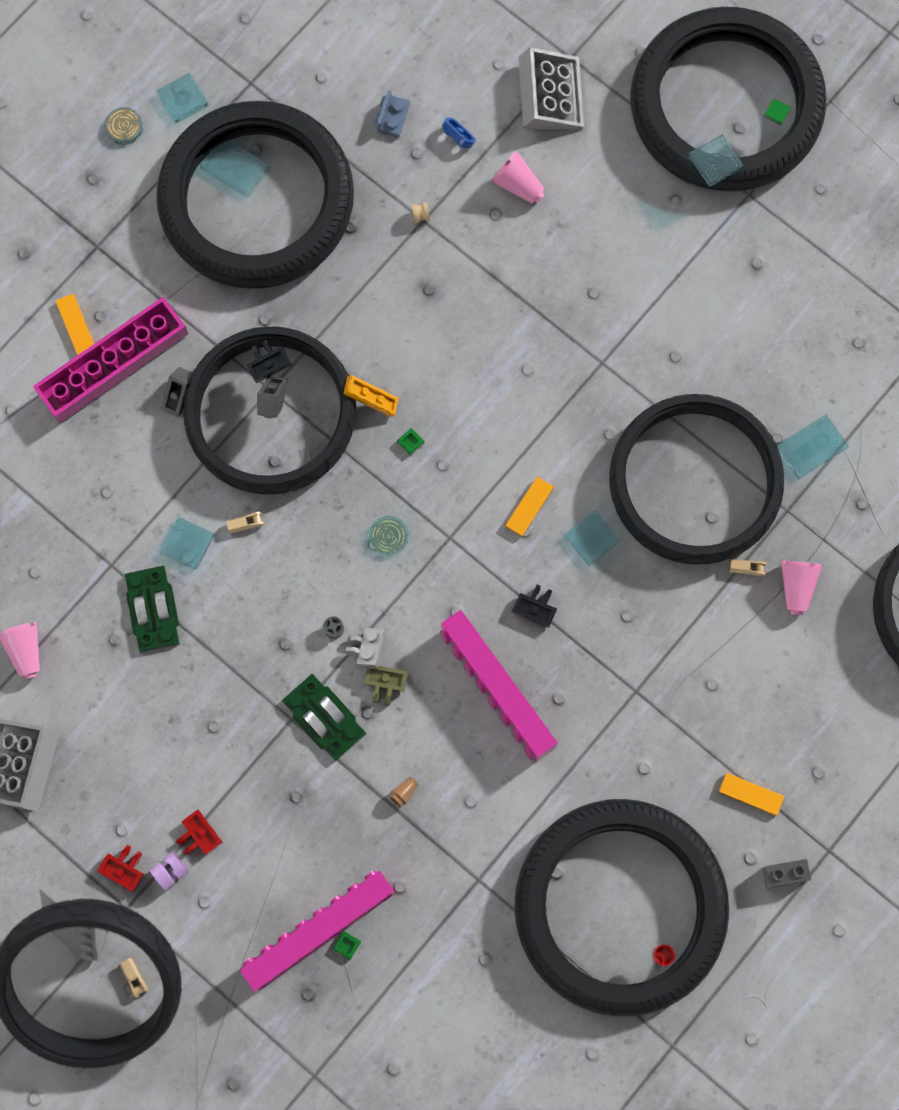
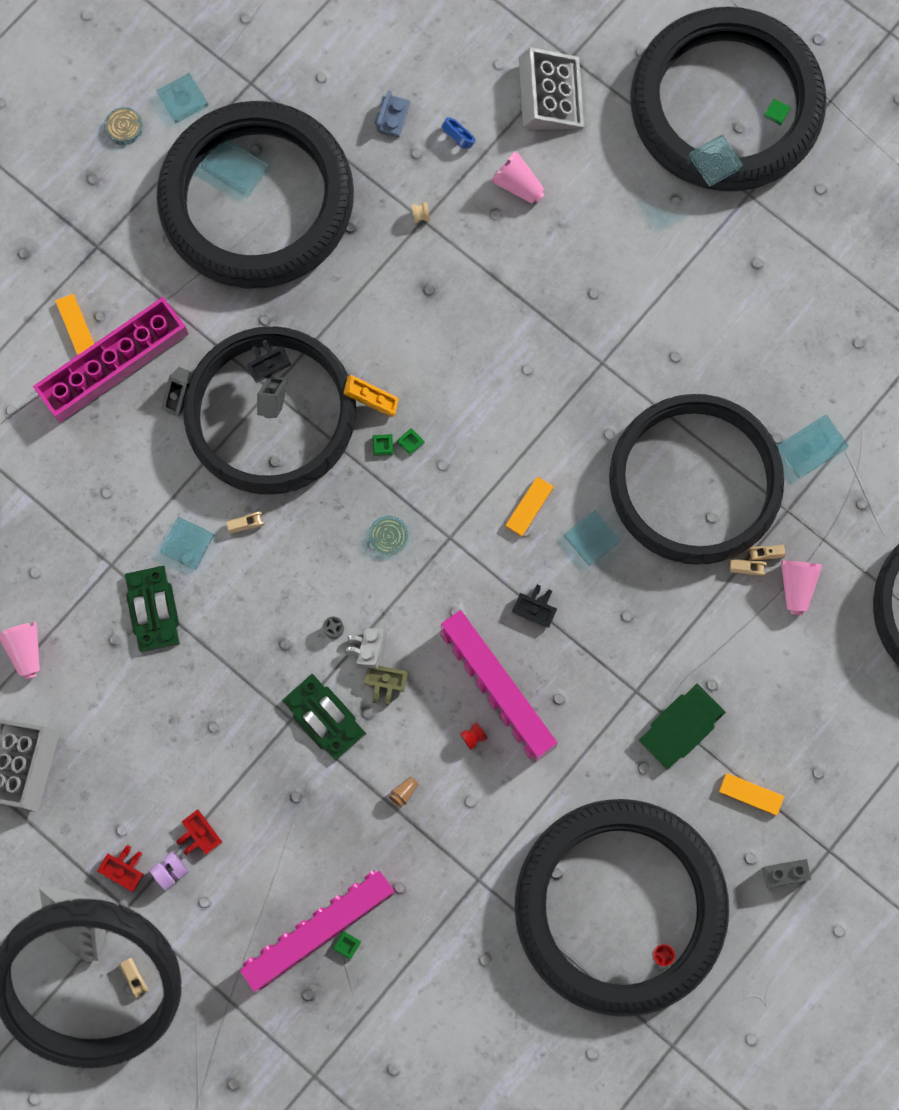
(382, 445): none -> green tile
(475, 735): none -> red wheel
(682, 726): none -> dark green piece
(769, 552): none -> tan bar

